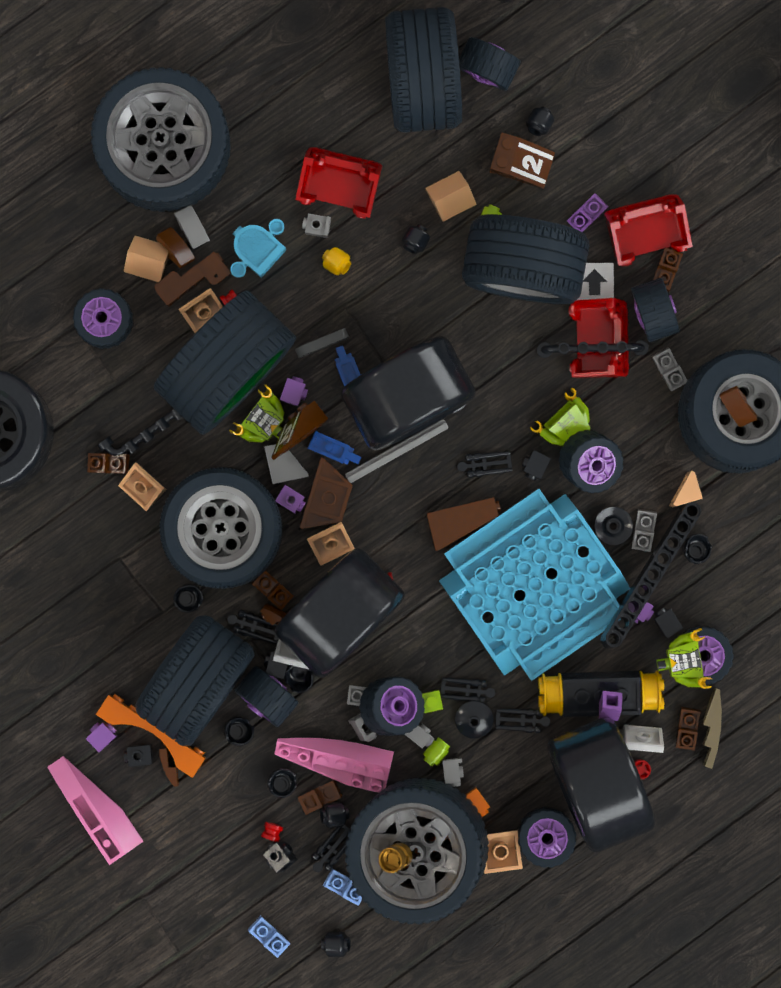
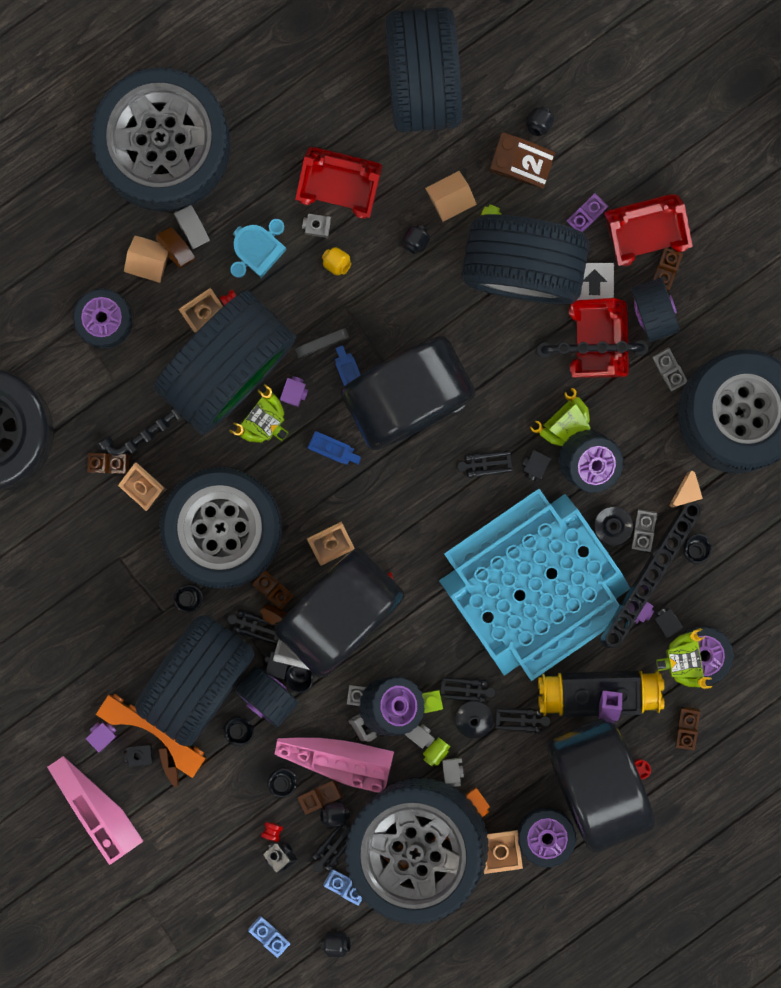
(175, 286): reddish brown piece -> none
(284, 467): light grey slope -> none
(290, 499): medium lavender brick -> none
(299, 427): reddish brown slope -> none
(327, 497): reddish brown wing -> none
(395, 857): pearl gold wheel -> none
(396, 451): light grey axle -> none
(458, 521): reddish brown slope -> none
(488, 63): black wheel -> none
(643, 738): white tile -> none
(712, 719): dark tan slope -> none
(737, 406): reddish brown slope -> none

